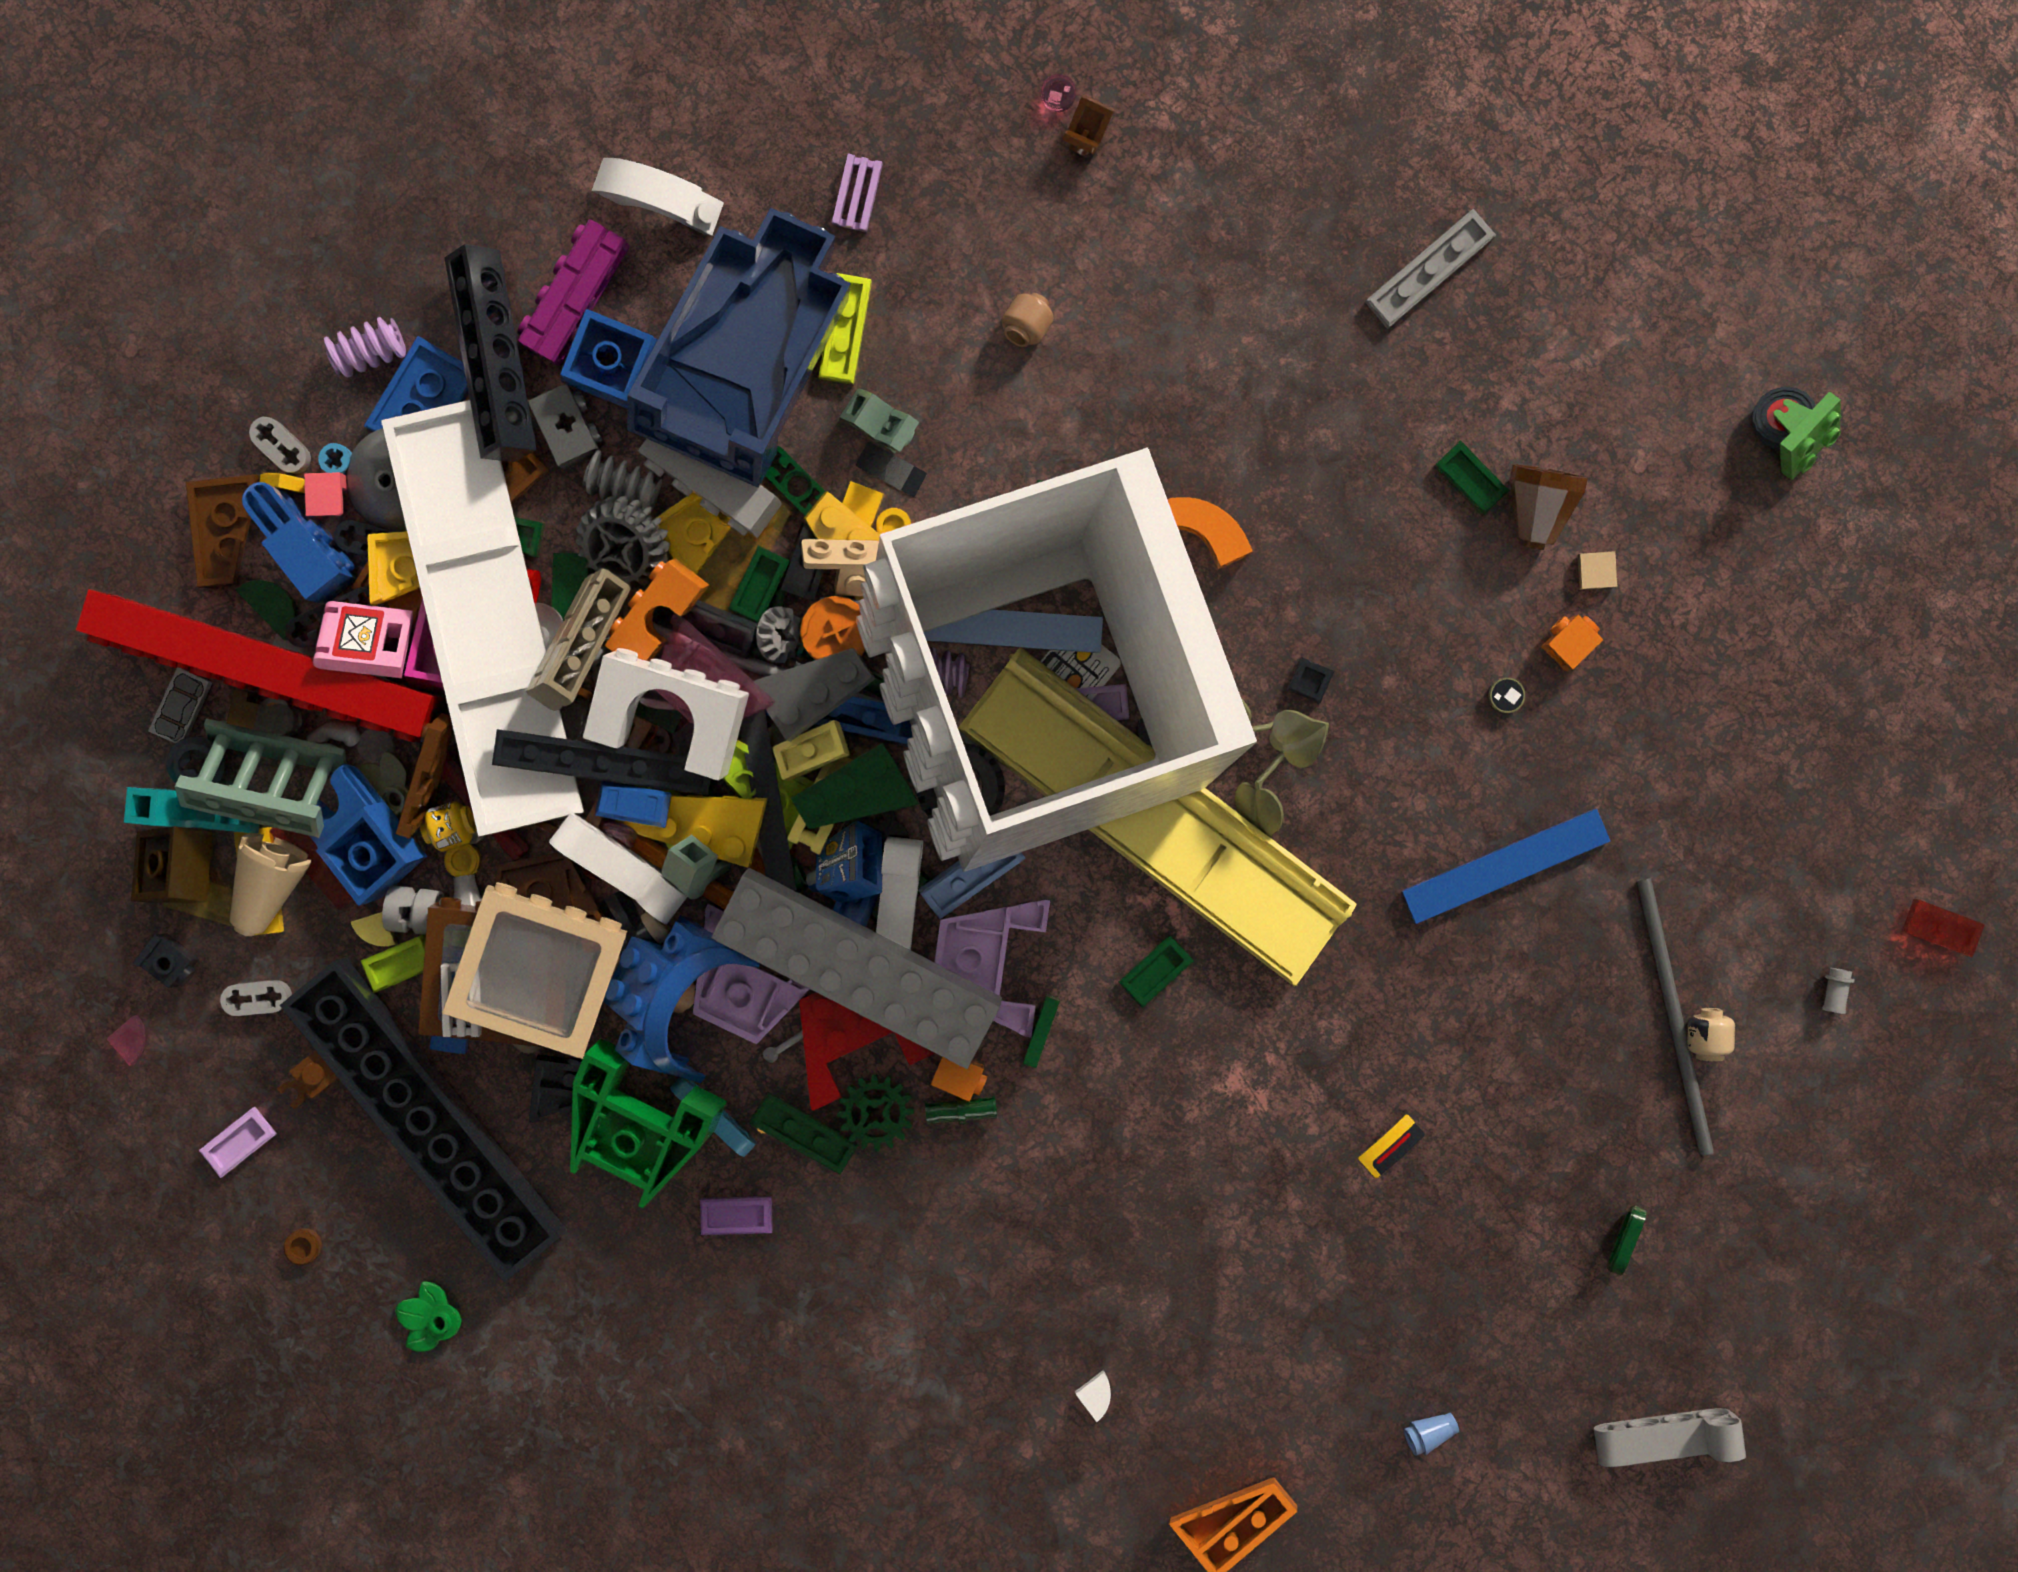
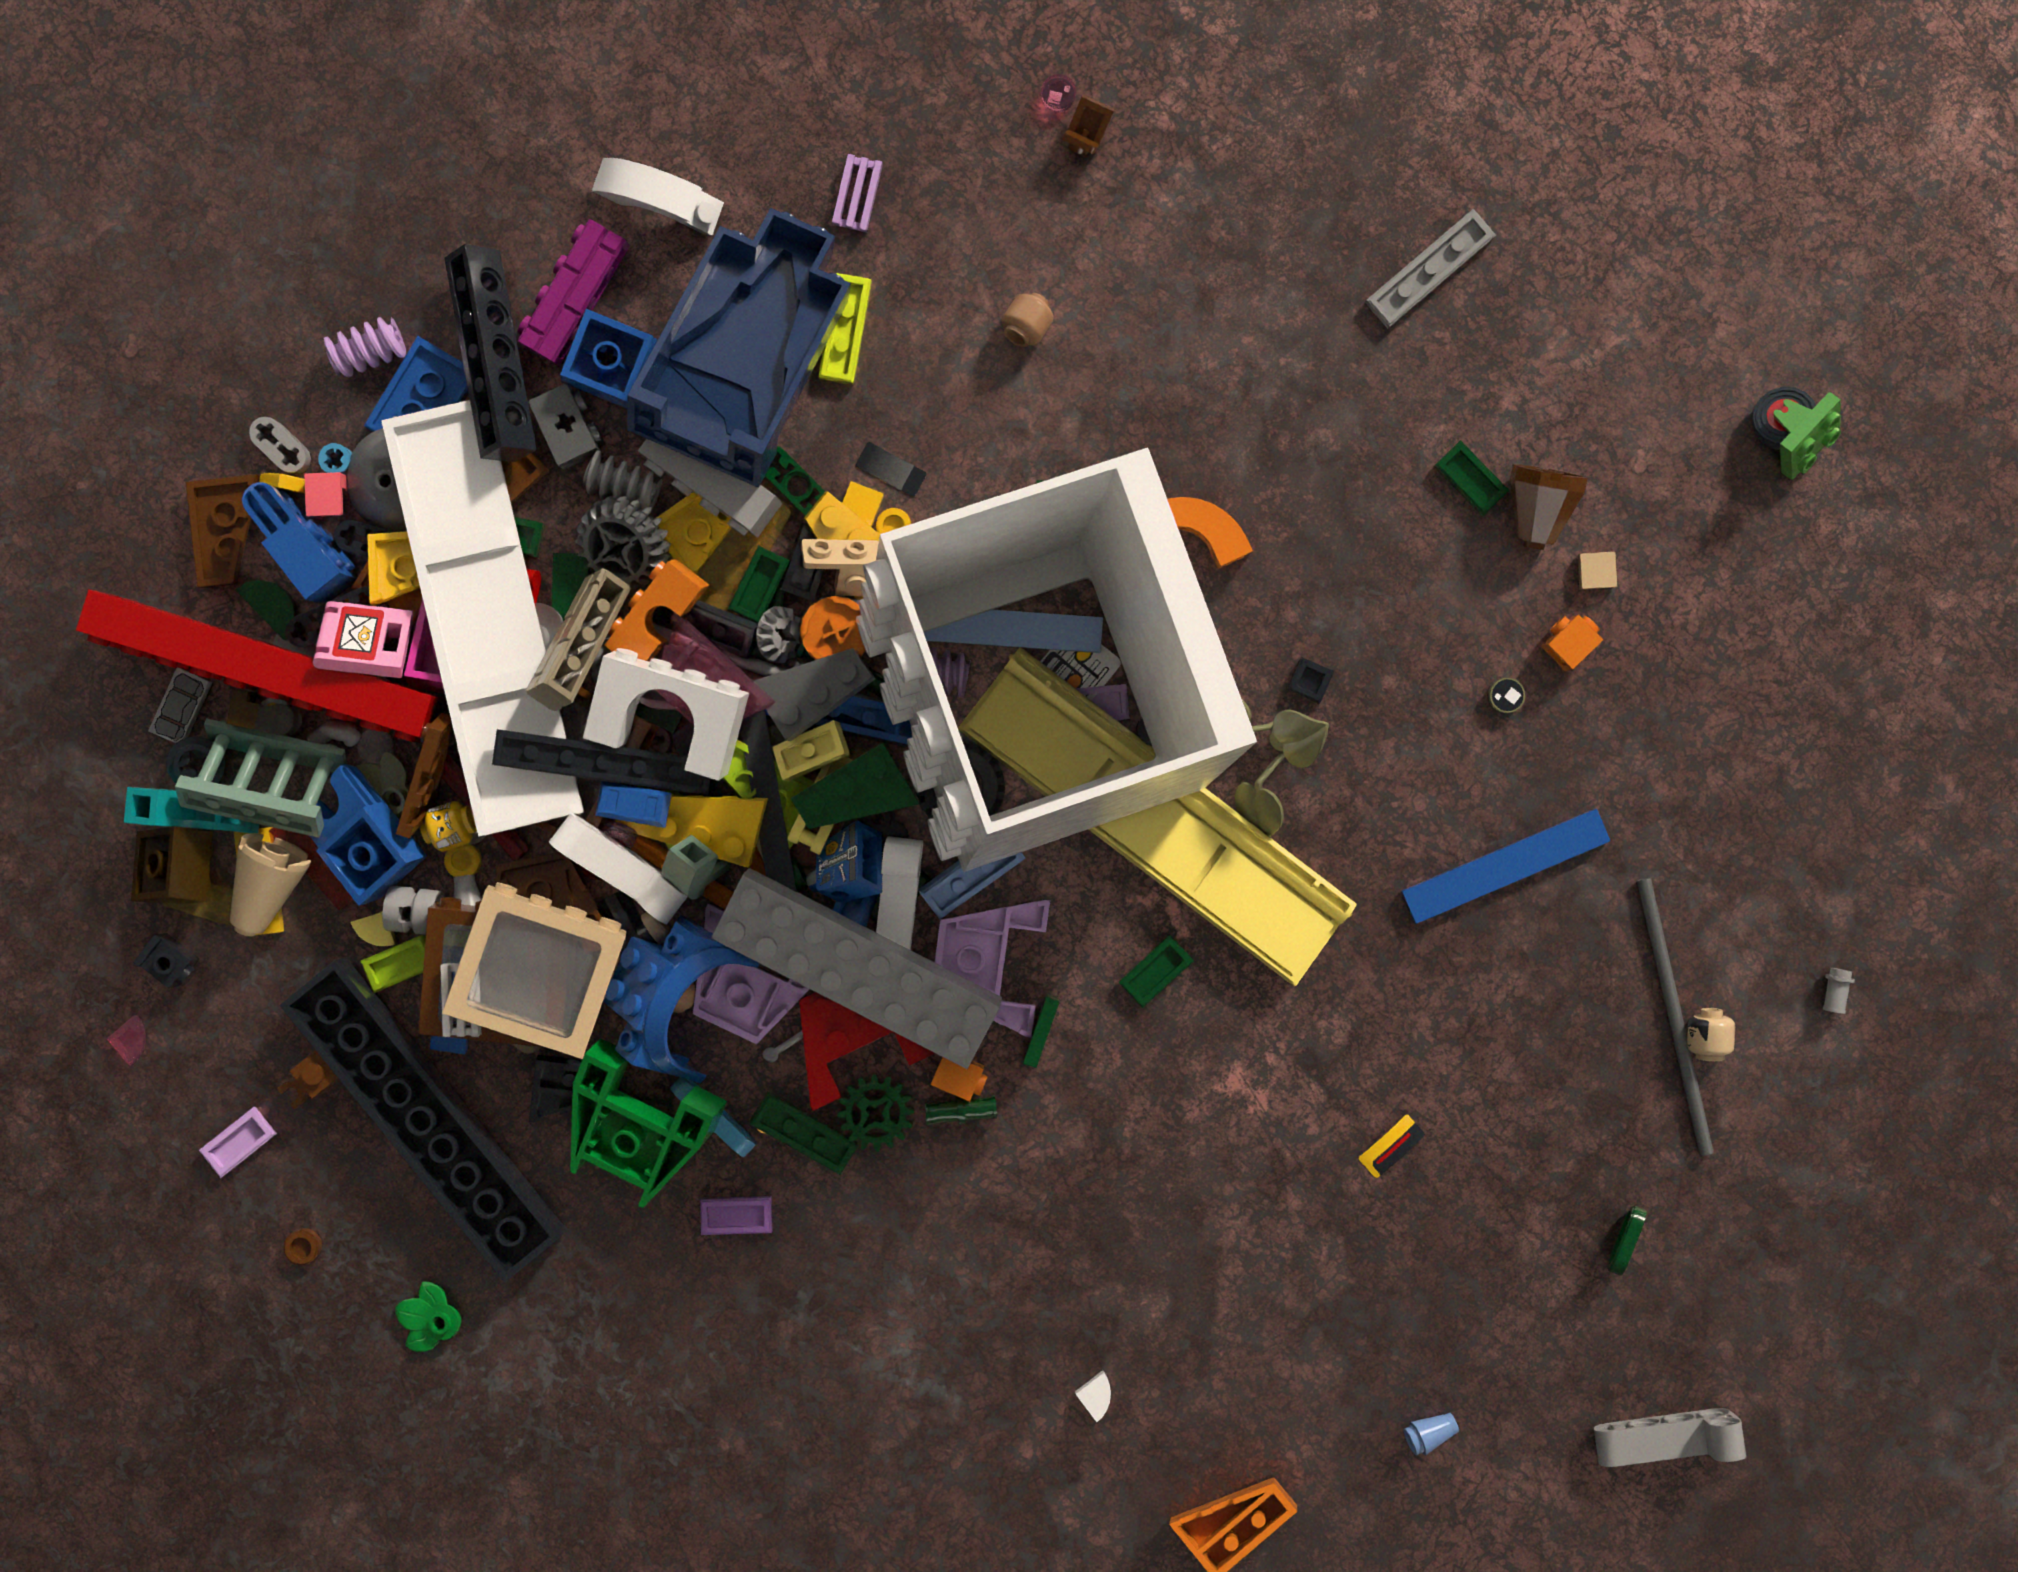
(254, 989): light grey beam -> none
(879, 421): sand green brick -> none
(1943, 928): clear red plate -> none

